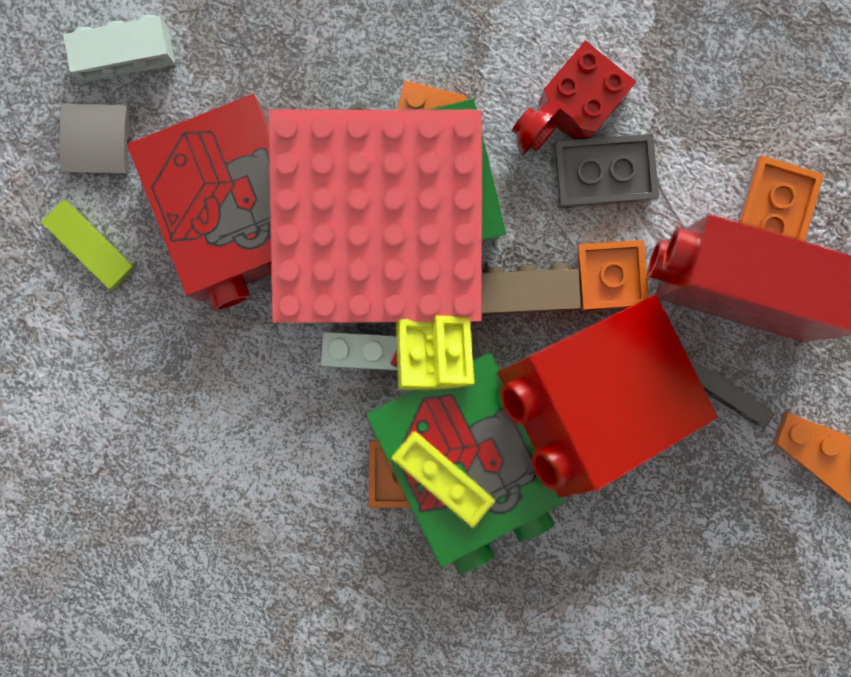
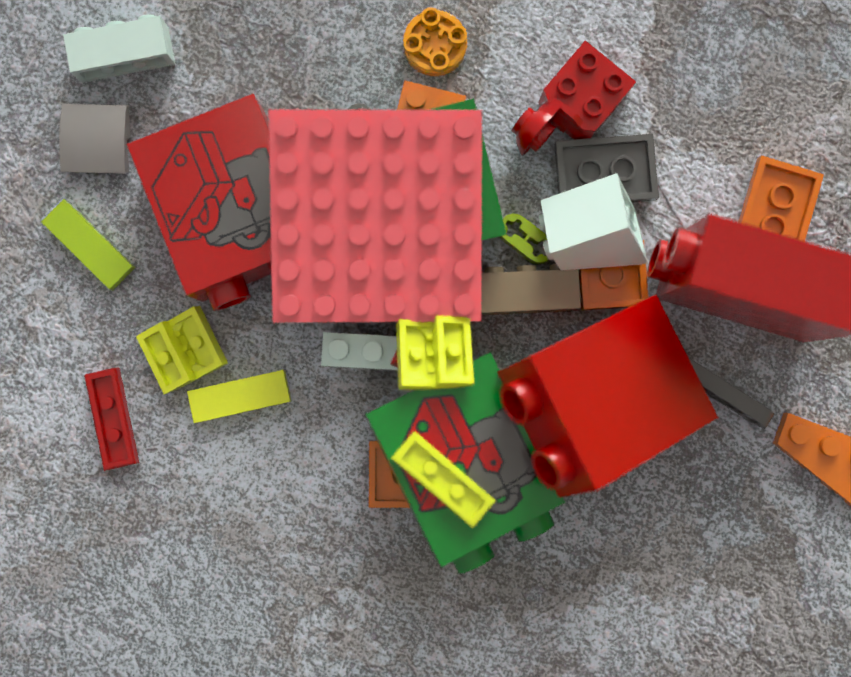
(111, 418): none -> red tile
(181, 349): none -> neon yellow slope
(239, 396): none -> neon yellow tile
(435, 42): none -> light orange tile
(521, 245): none -> lime beam
(592, 227): none -> light aqua slope

